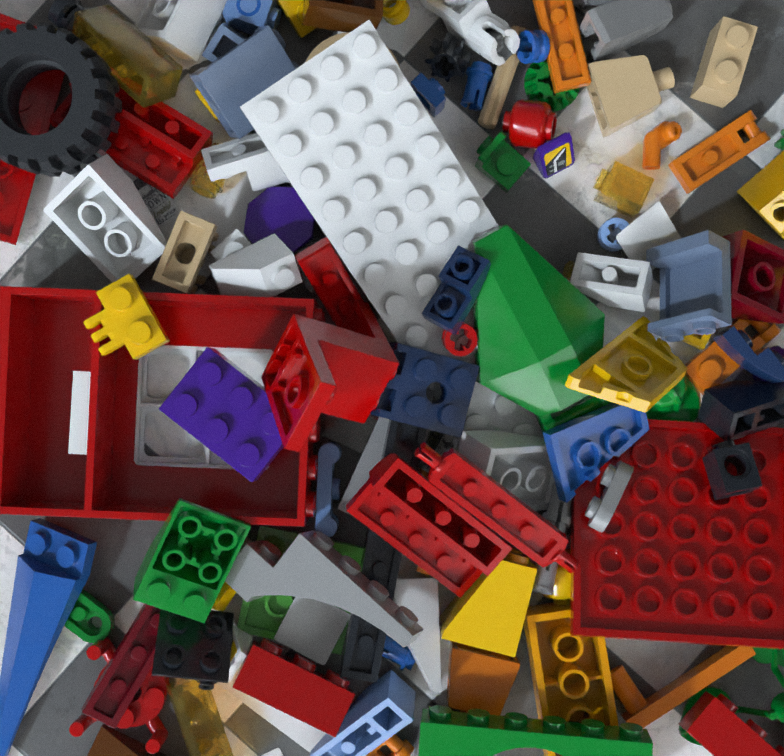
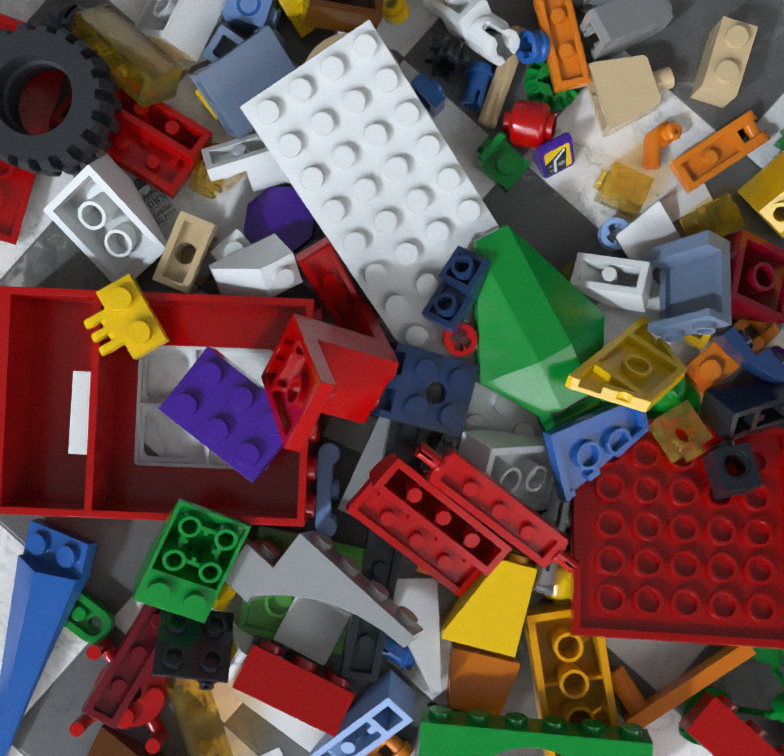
(602, 509): light grey plate -> none
(683, 203): none -> white sticker
(683, 418): none -> clear yellow brick
(717, 216): none -> clear yellow bracket

